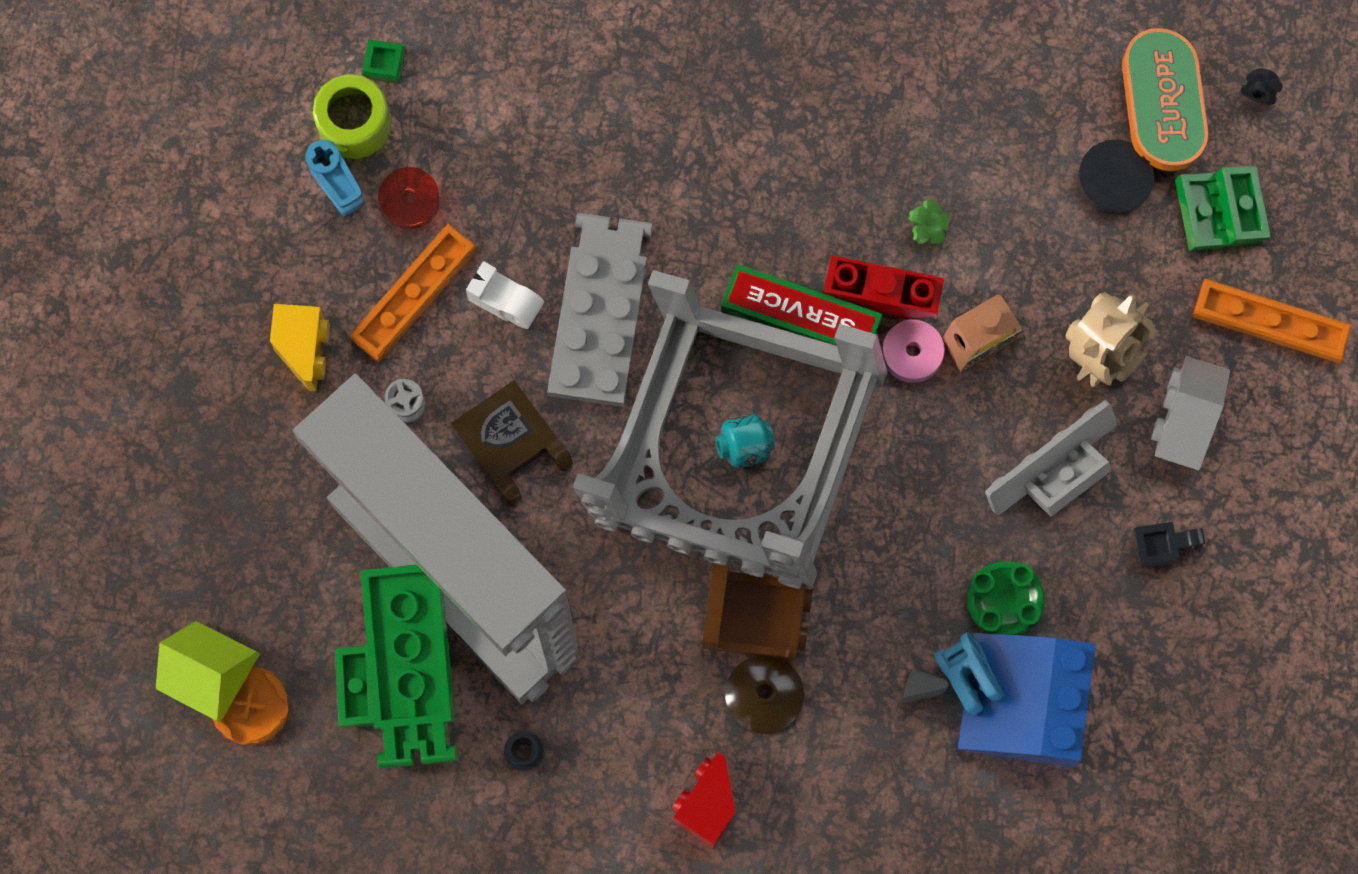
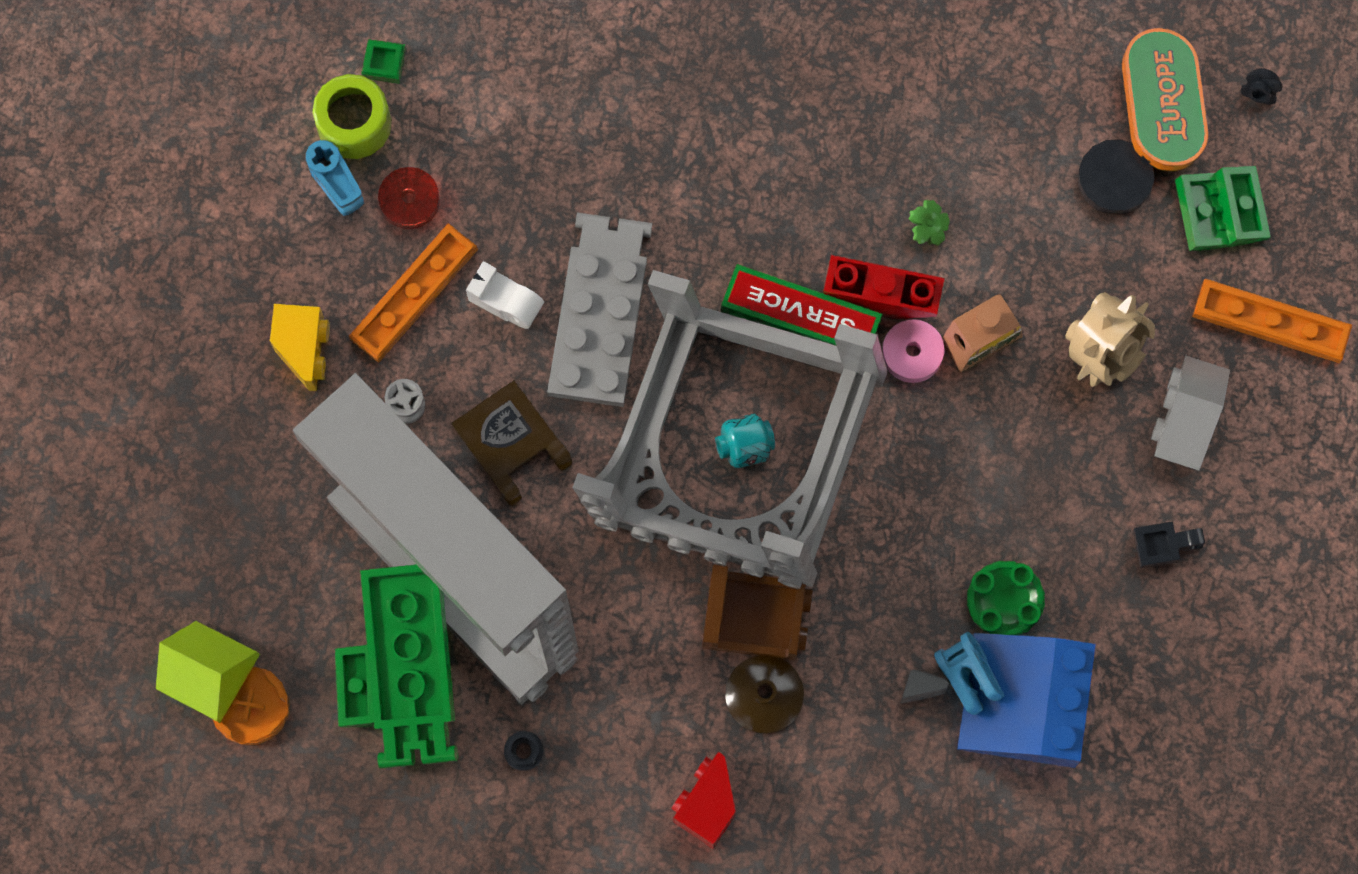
(1059, 468): light grey bracket -> none

